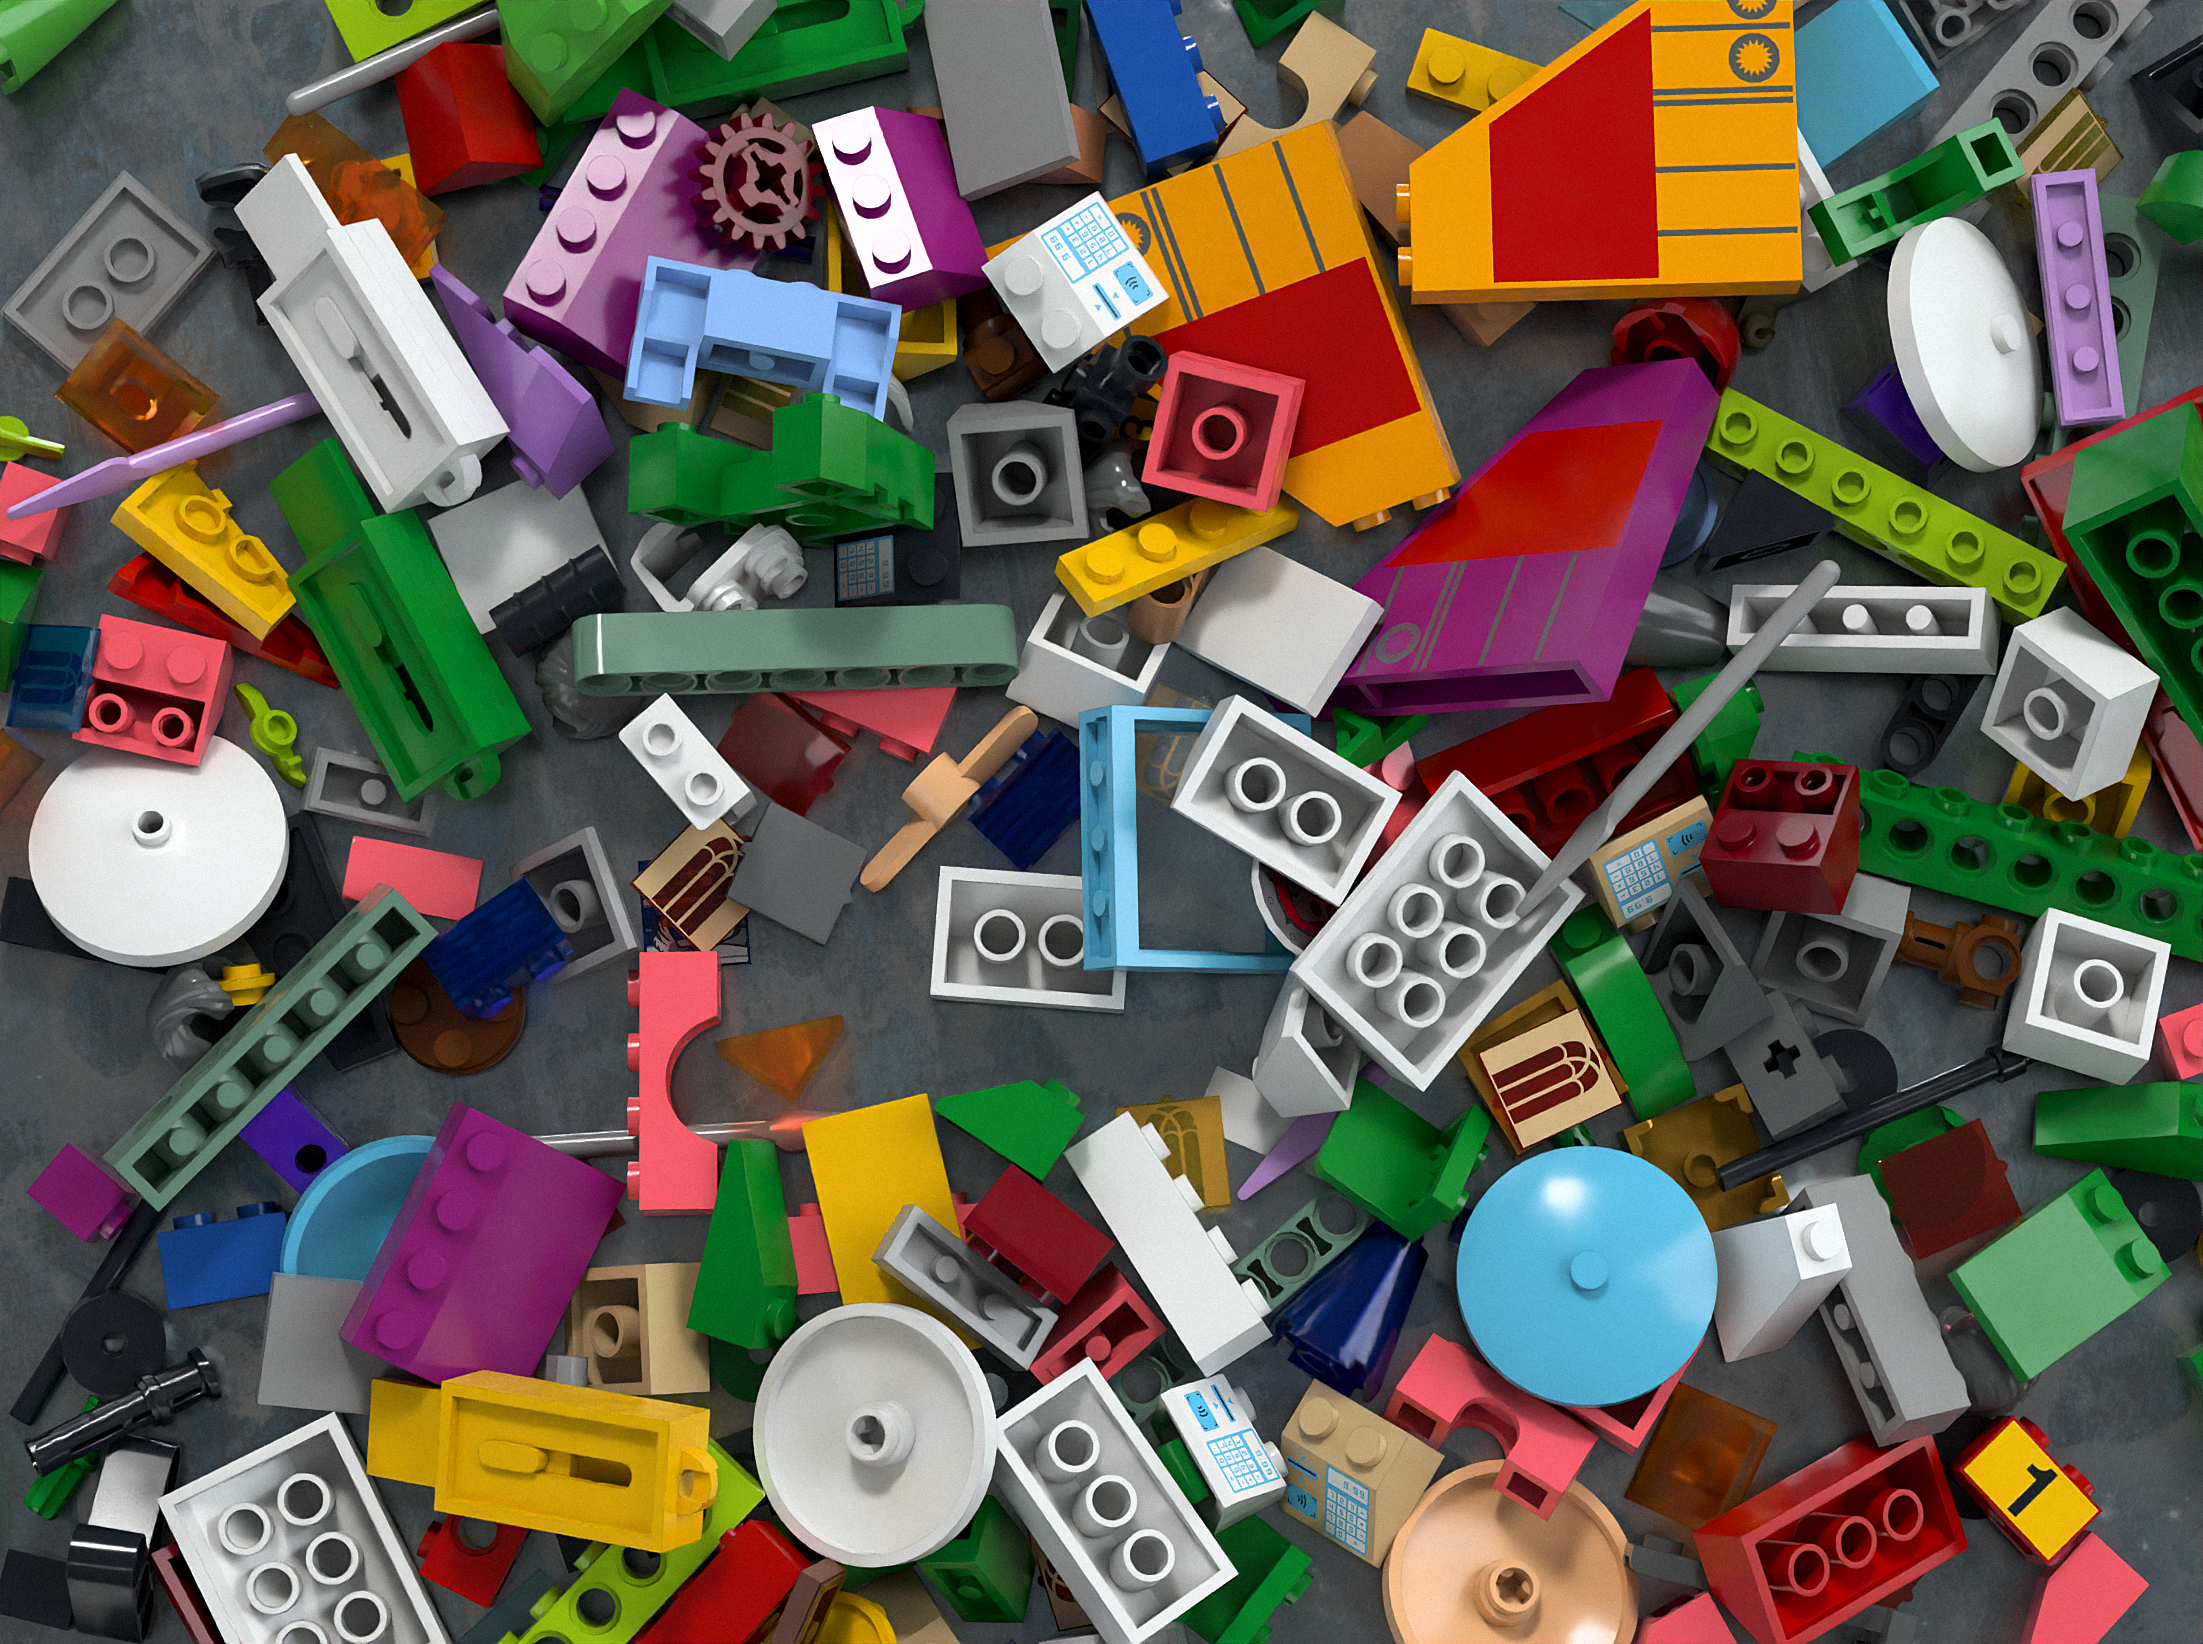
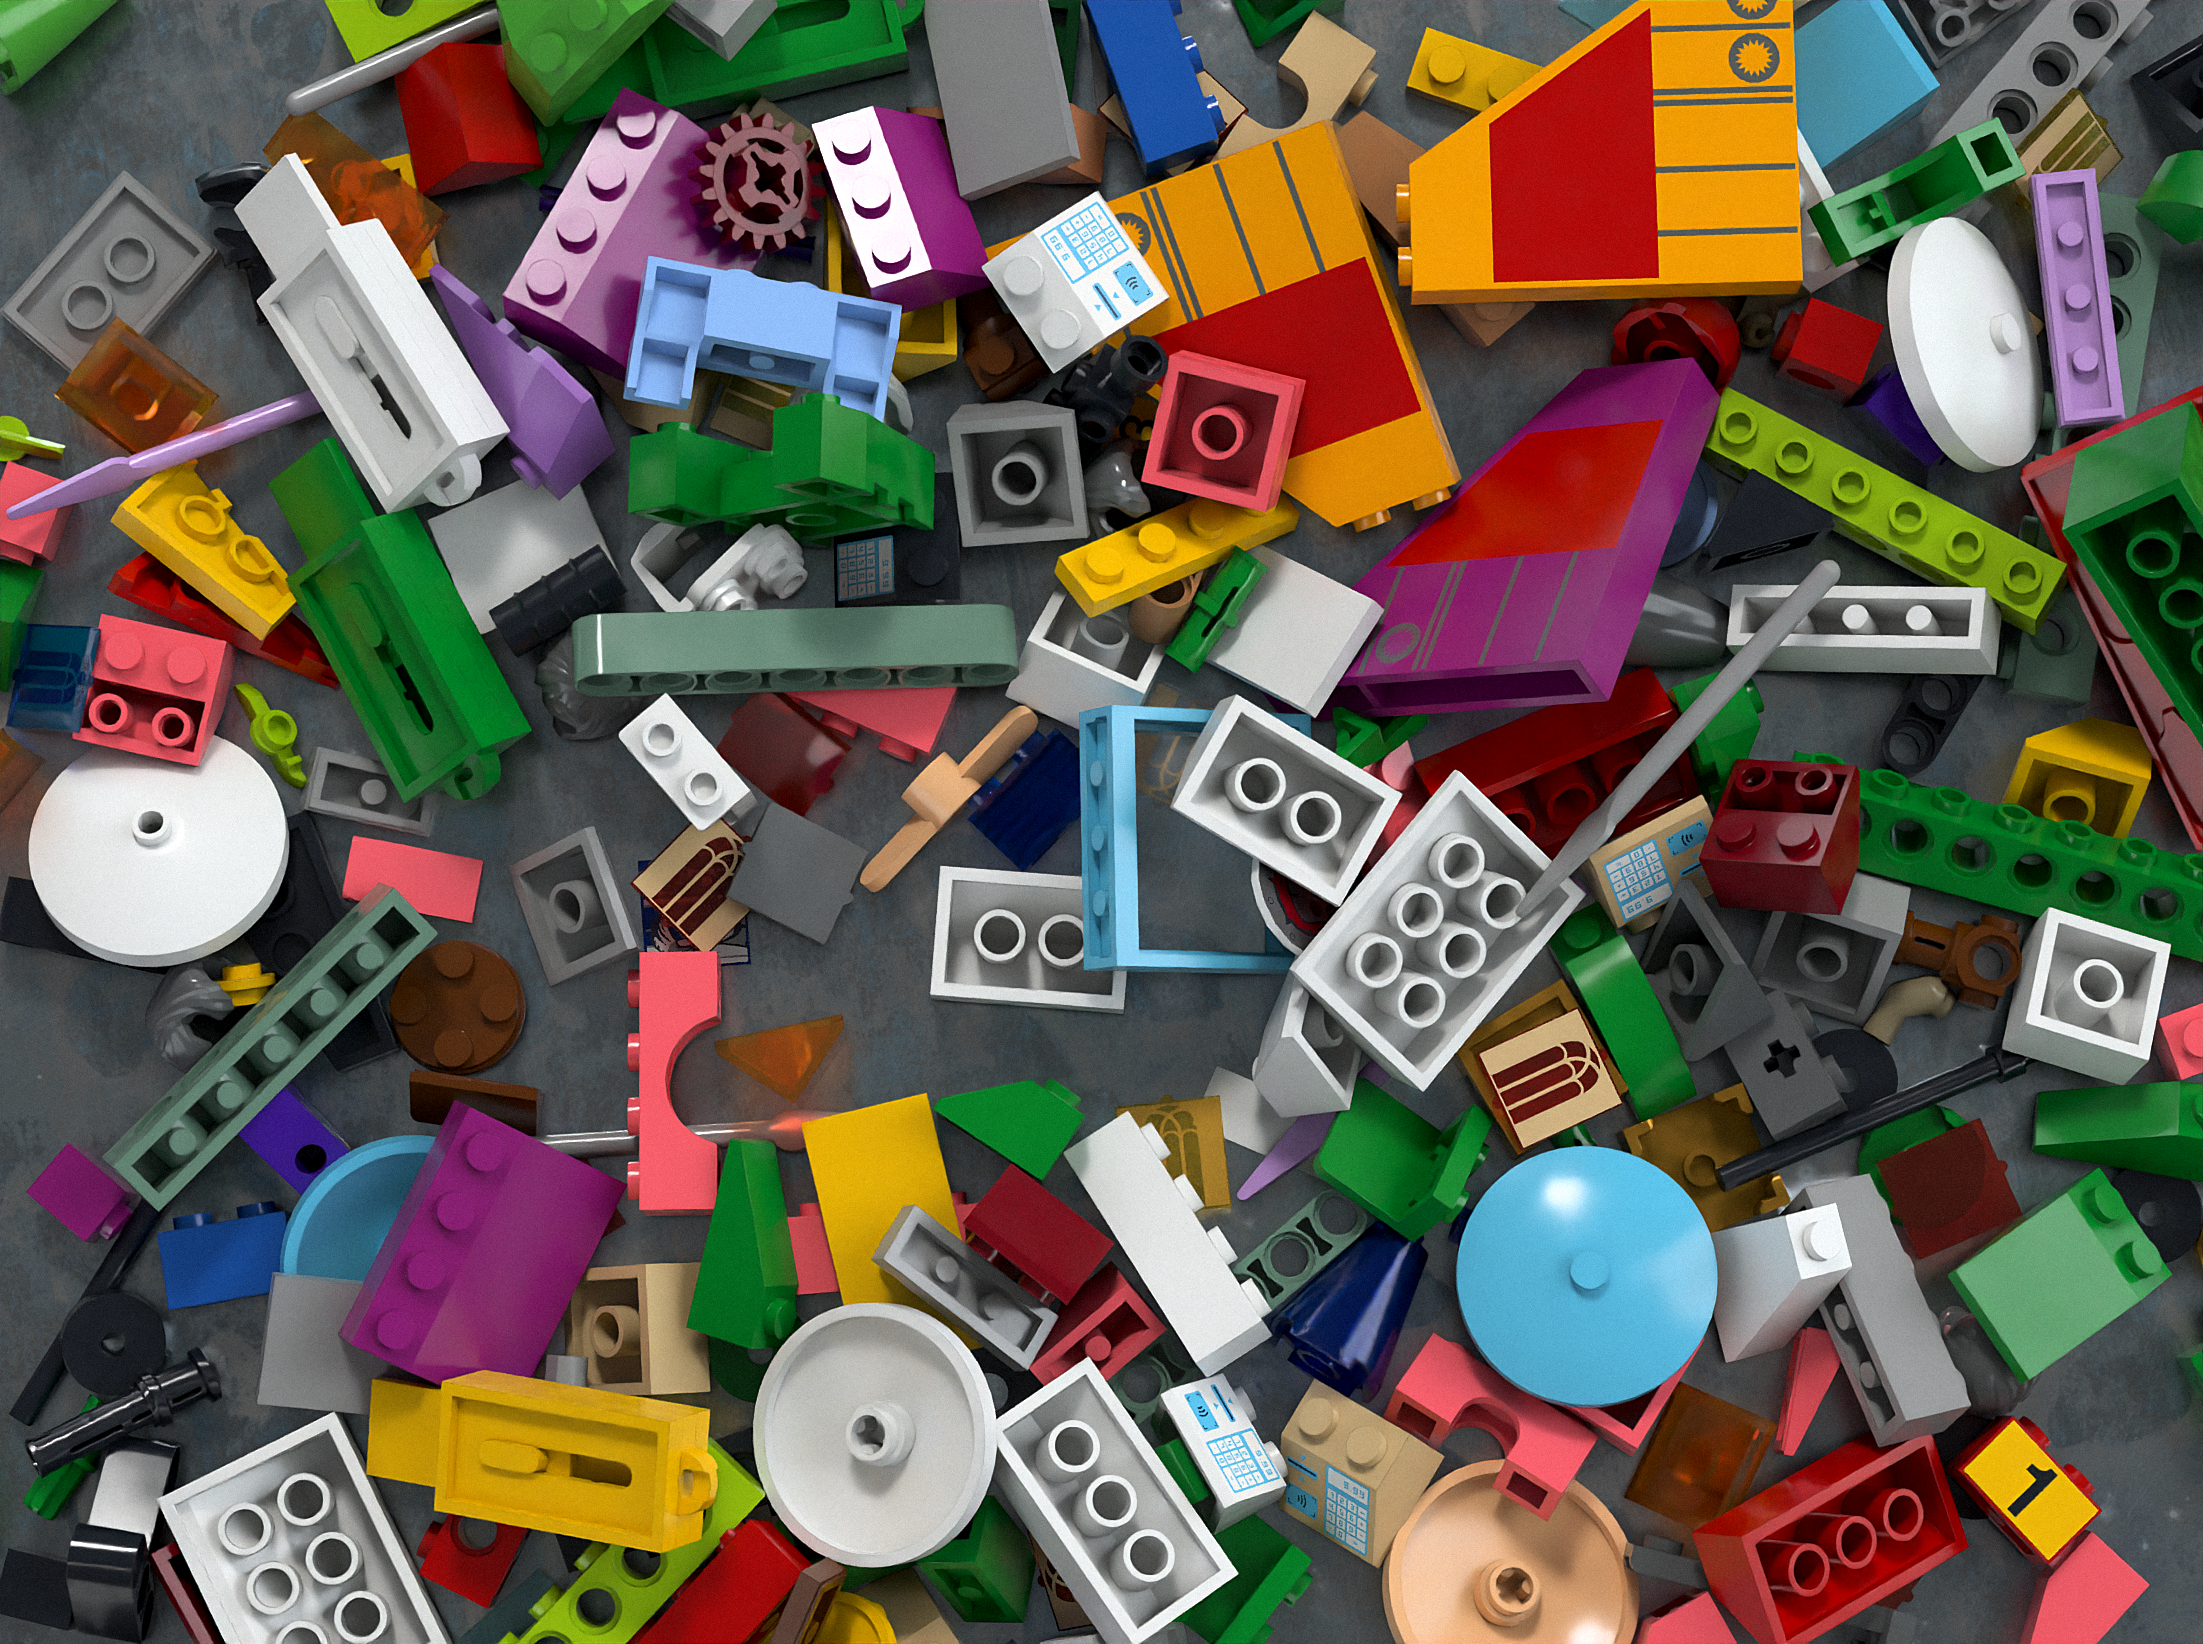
(497, 951): clear blue brick -> none
(511, 1104): none -> reddish brown slope
(1216, 609): none -> green pin
(1808, 1377): none -> coral slope
(1825, 350): none -> red brick
(1907, 999): none -> dark tan arm
(2069, 703): white brick -> none

